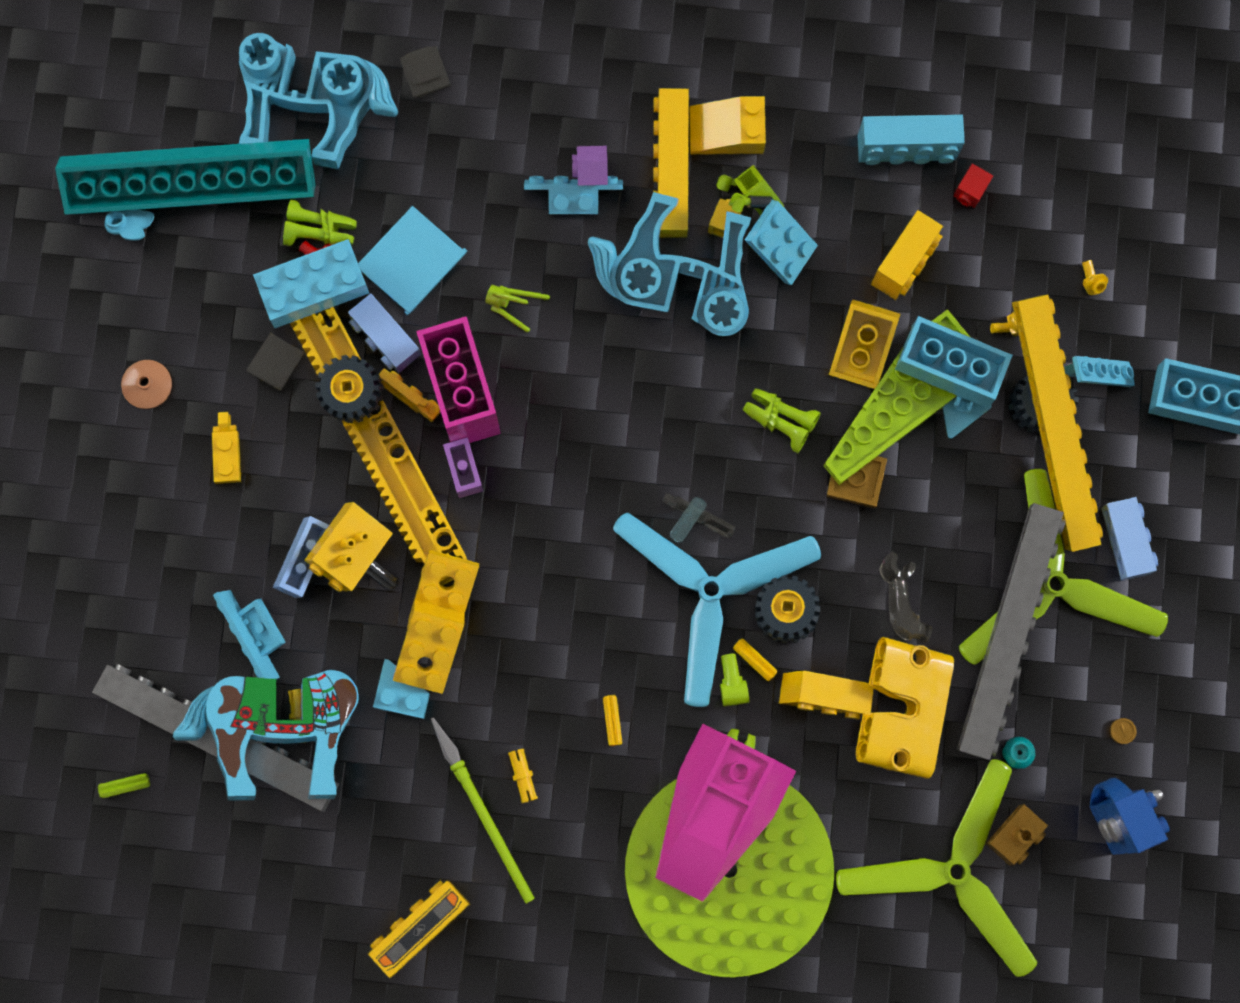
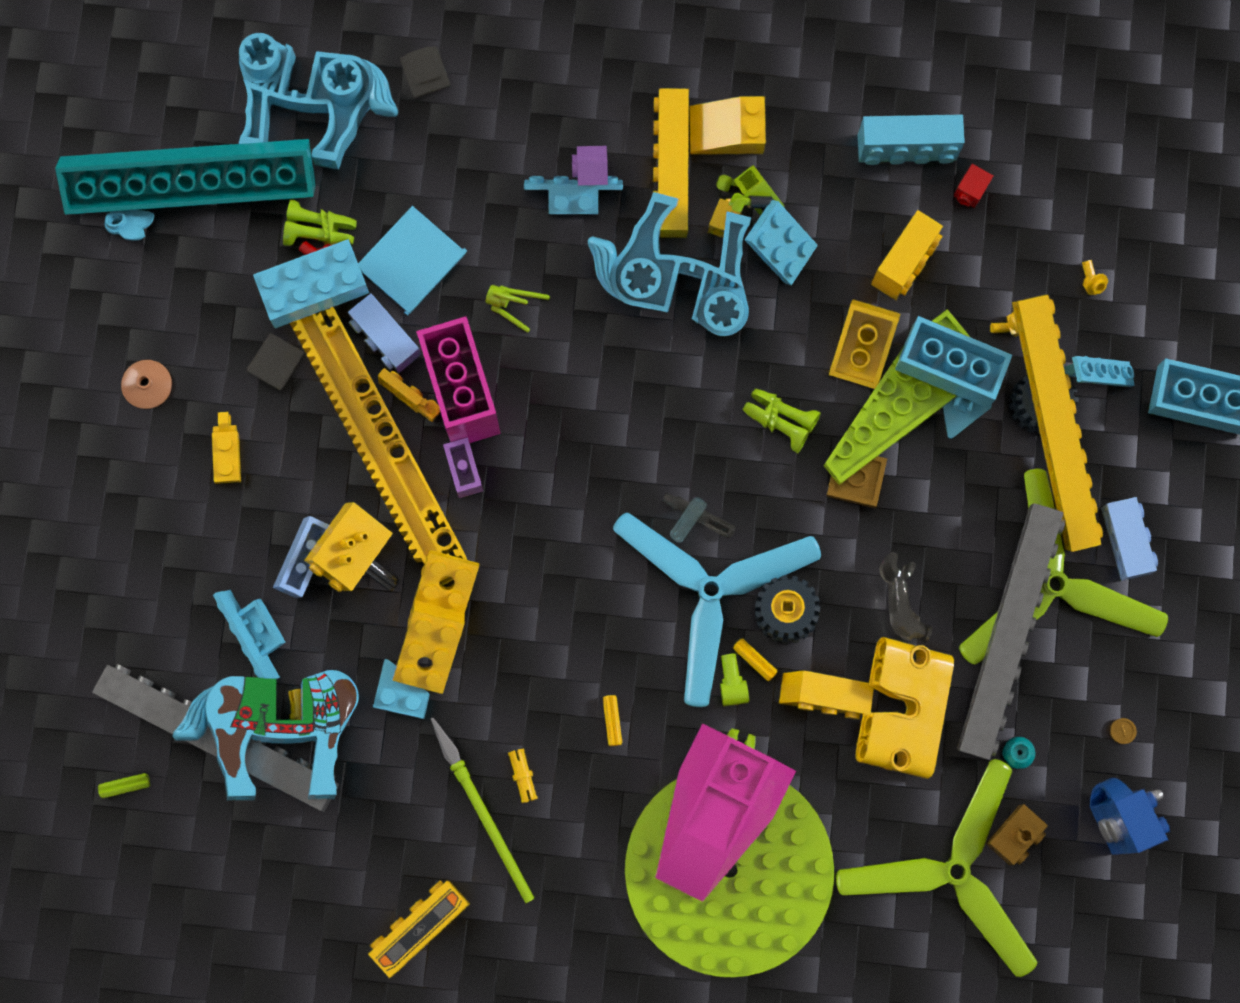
(349, 389): black wheel -> none

